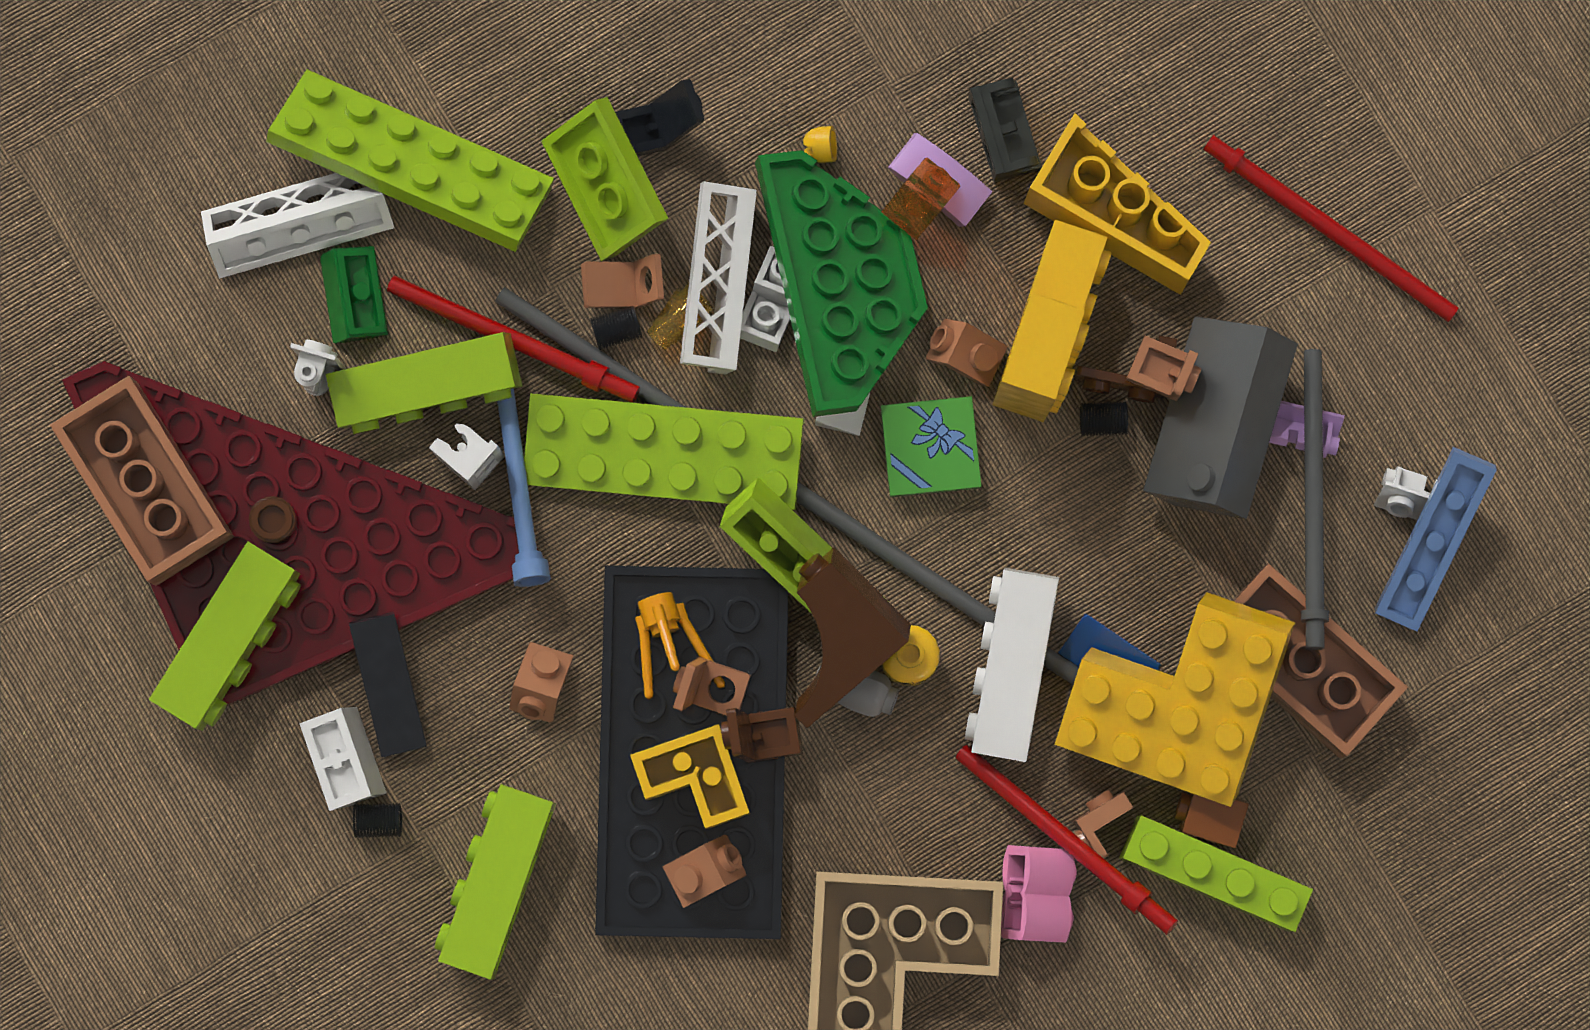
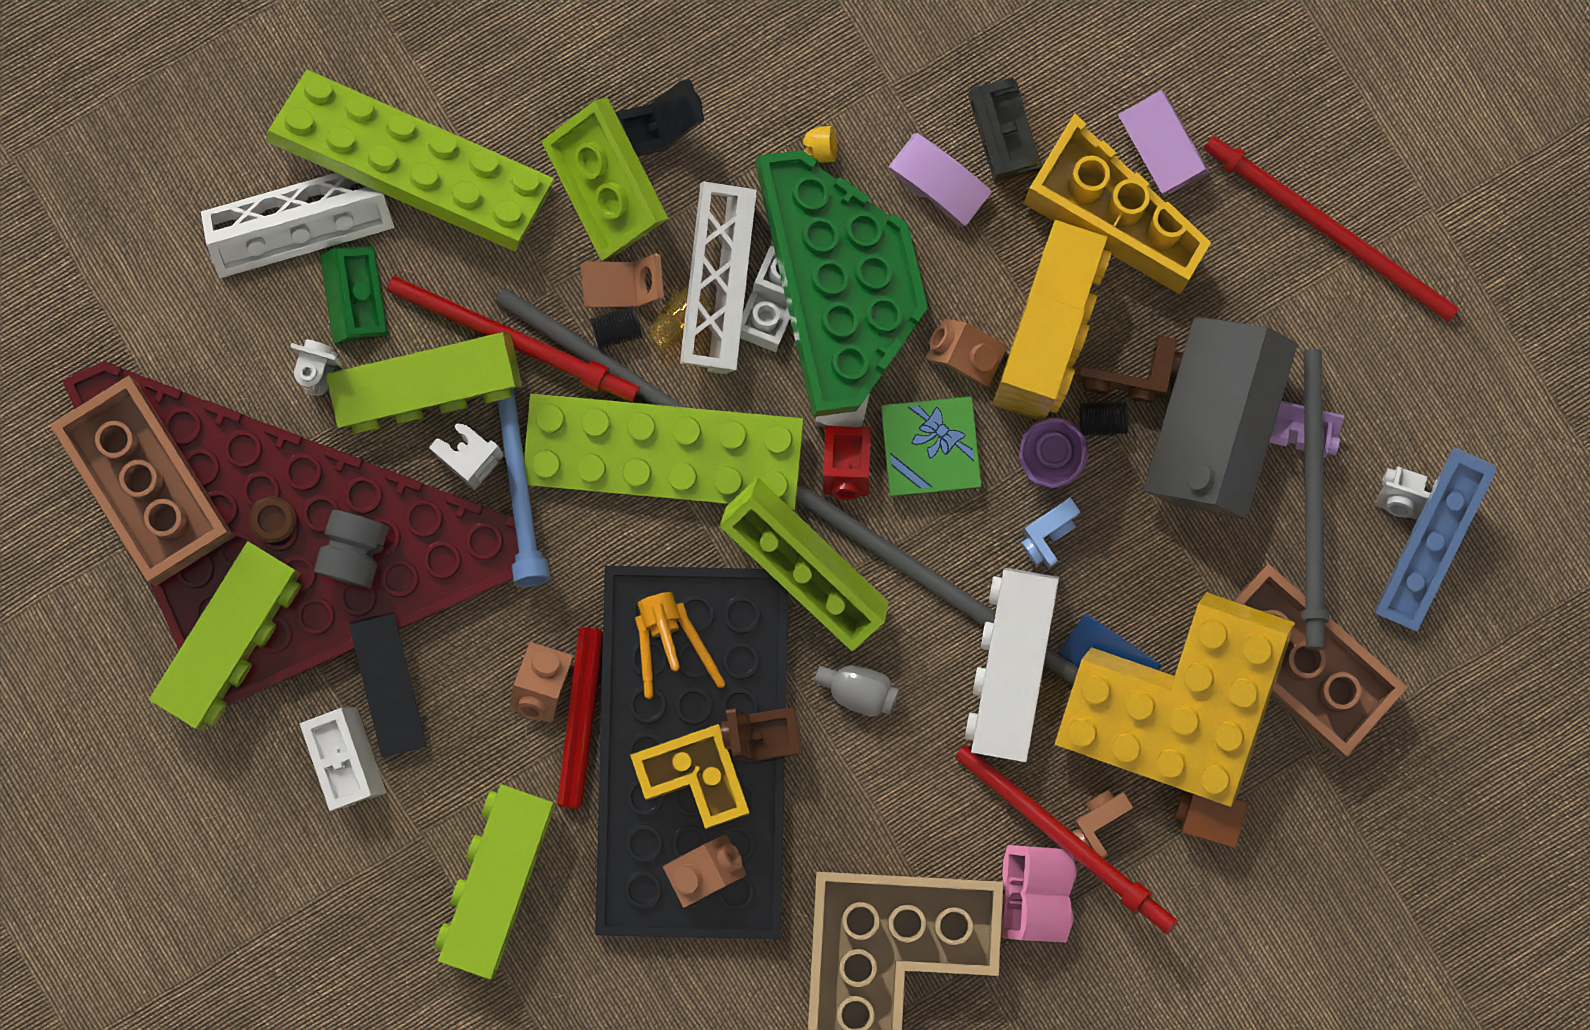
(351, 549): none -> dark grey wheel
(375, 818): black piece -> none
(580, 718): none -> red axle
(694, 682): nougat bracket -> none
(846, 461): none -> red bracket
(855, 630): reddish brown arch -> none
(915, 660): yellow head -> none
(921, 198): clear orange bracket -> none
(1053, 452): none -> medium lavender hair
(1056, 525): none -> light blue bracket
(1163, 143): none -> lavender hinge
(1164, 369): nougat bracket -> none
(1216, 874): lime brick -> none

